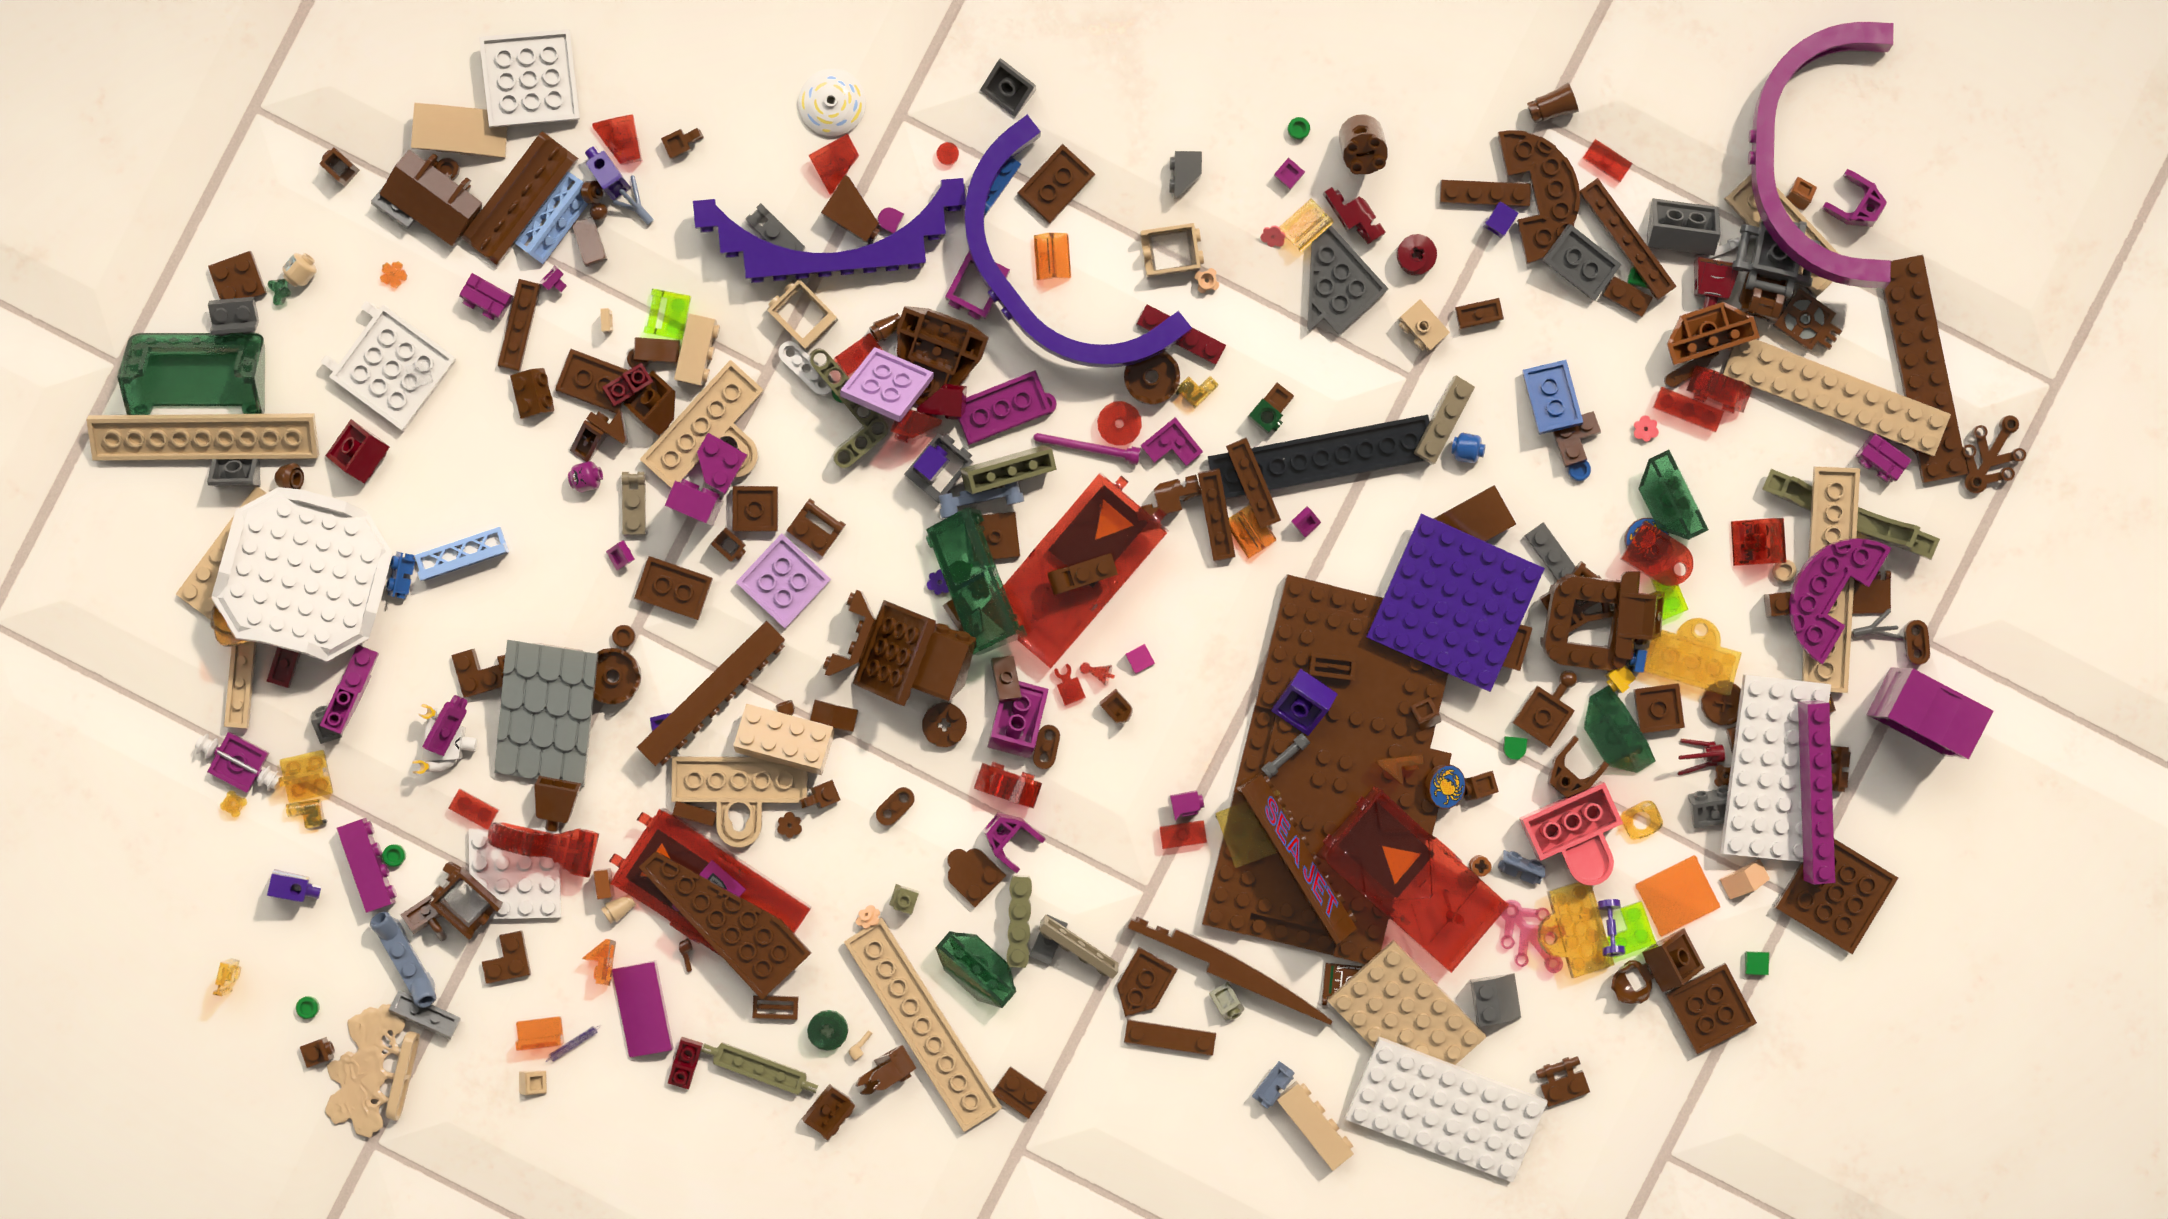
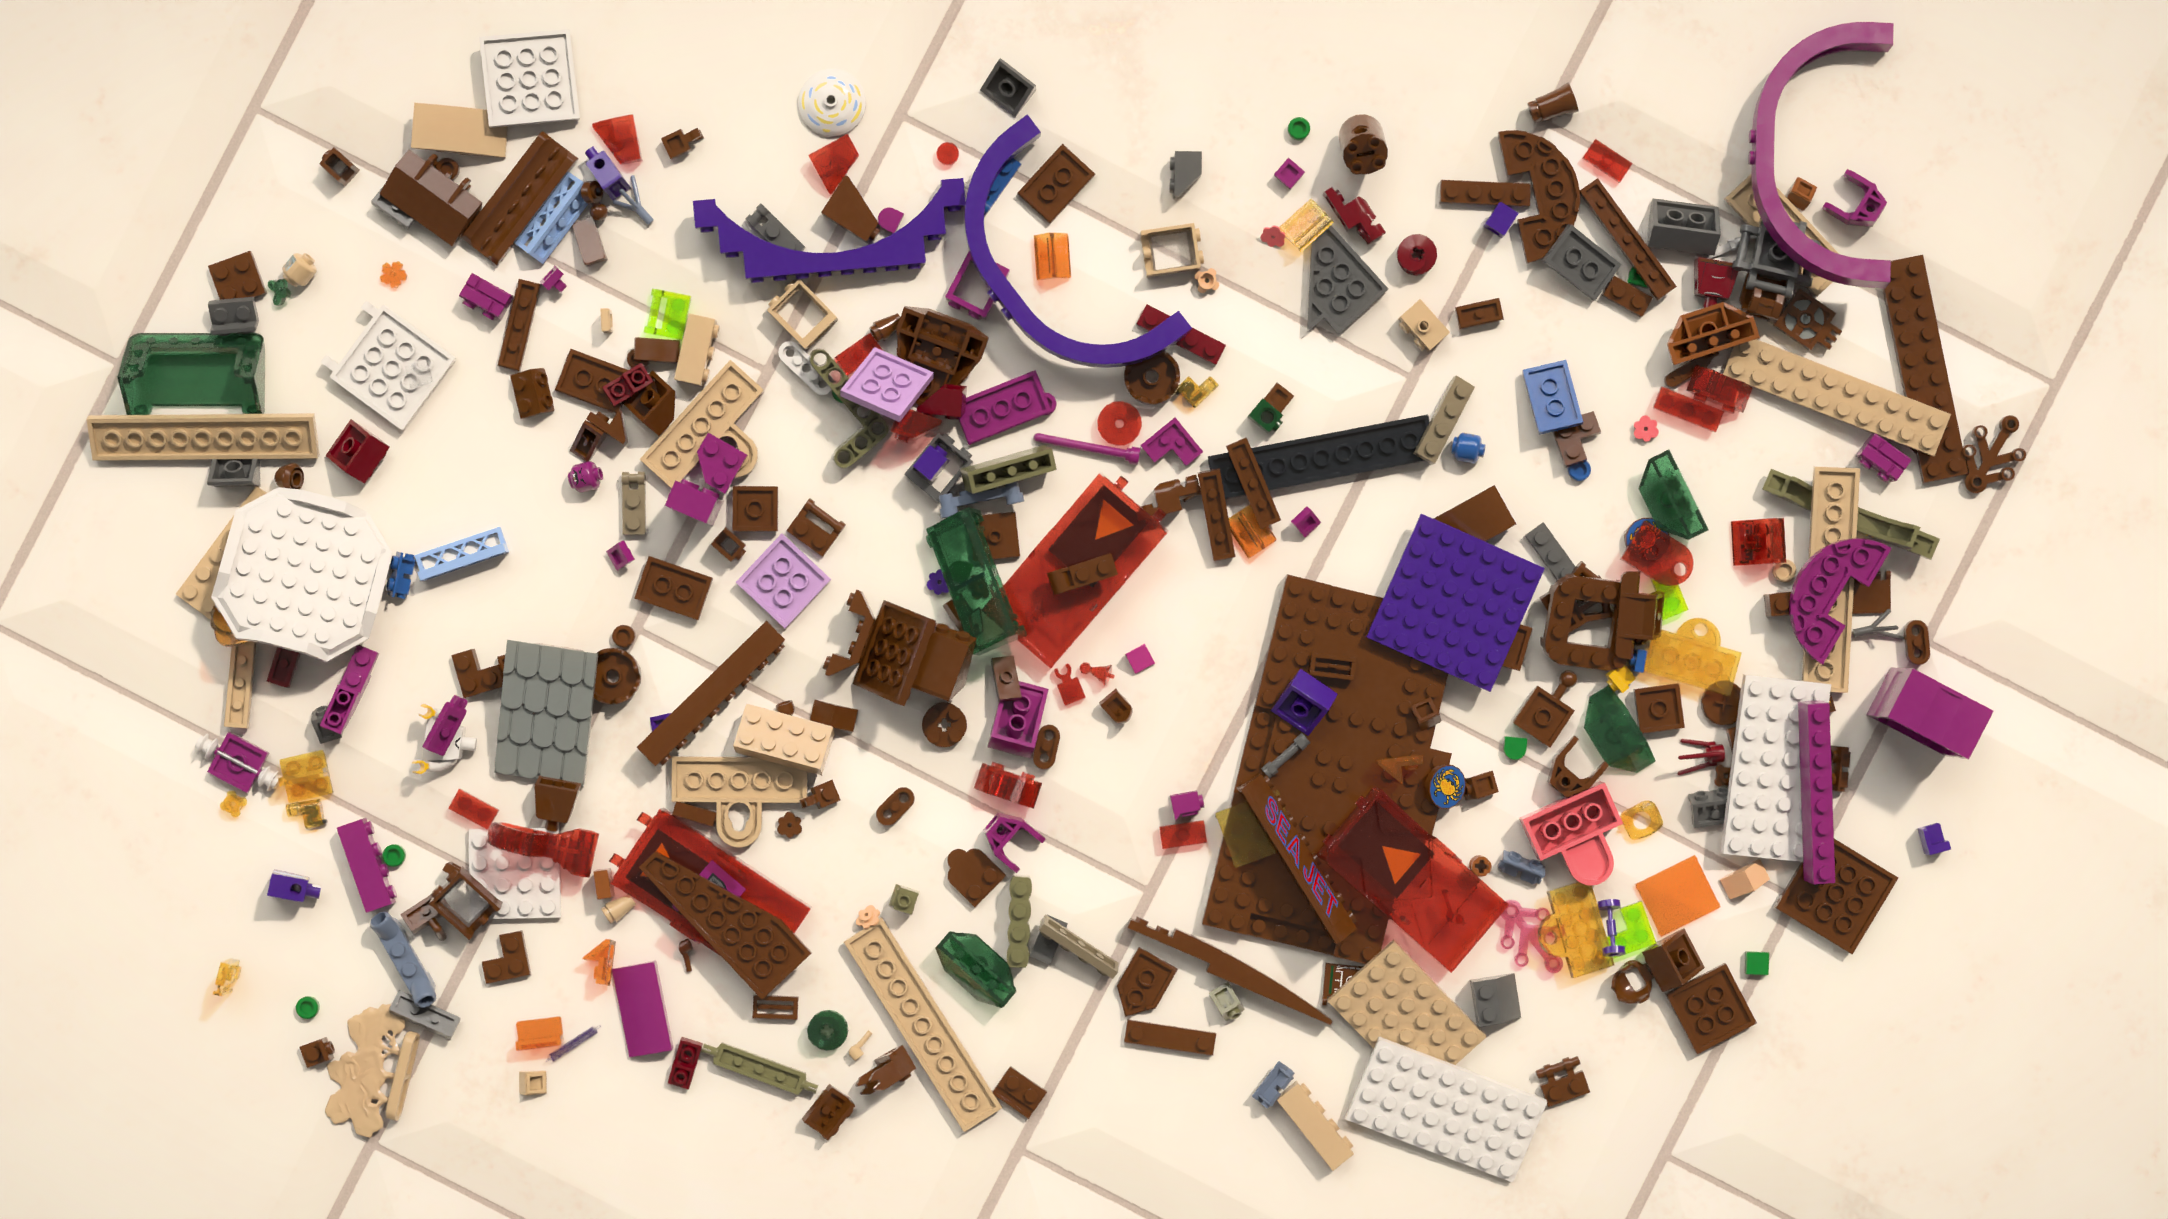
(1933, 839): none -> dark purple panel

